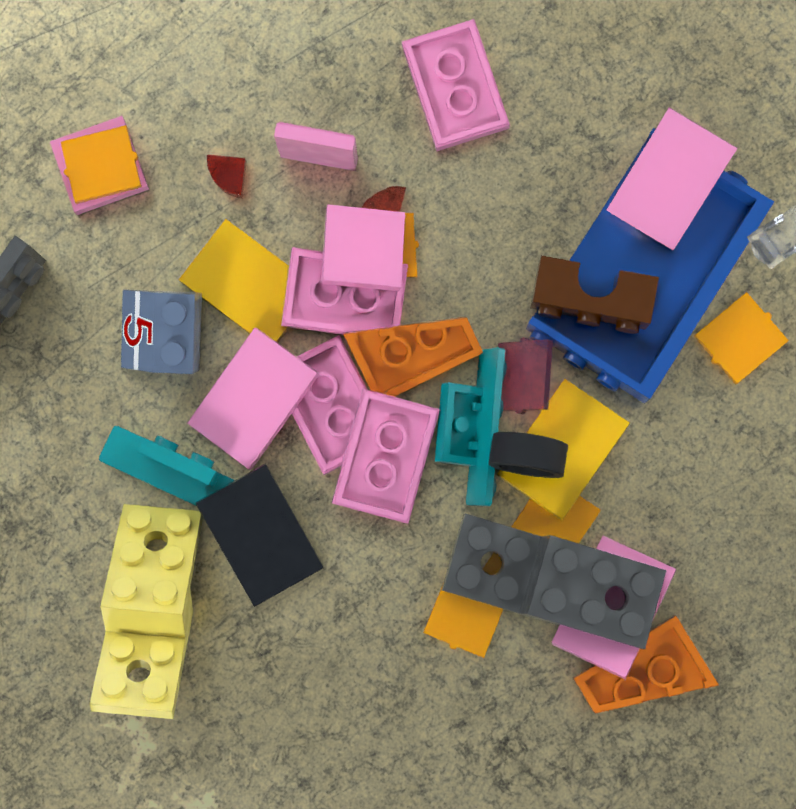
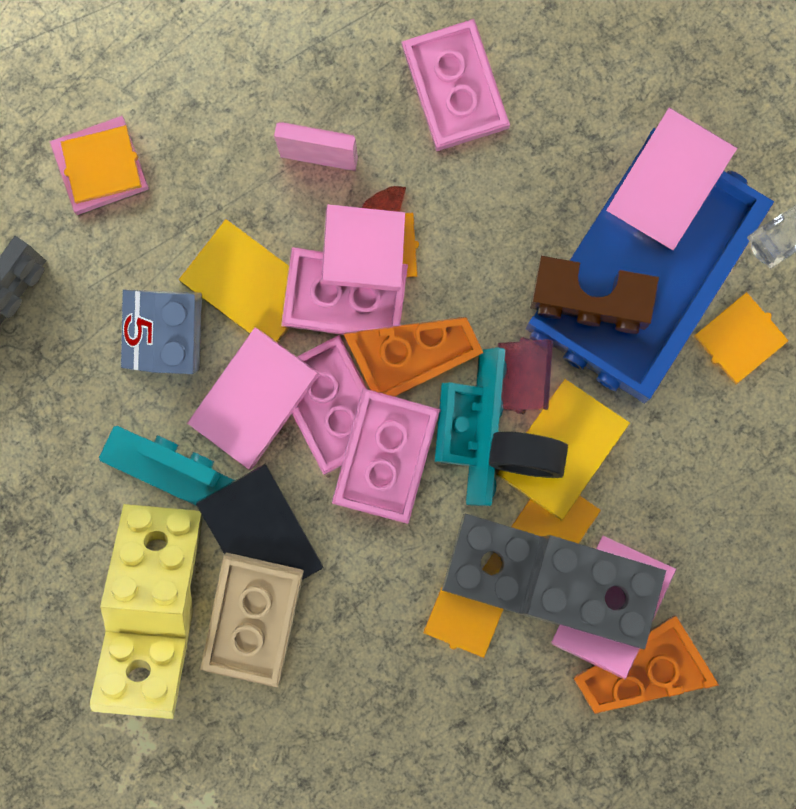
(228, 173): clear red tile -> none
(251, 619): none -> tan tile

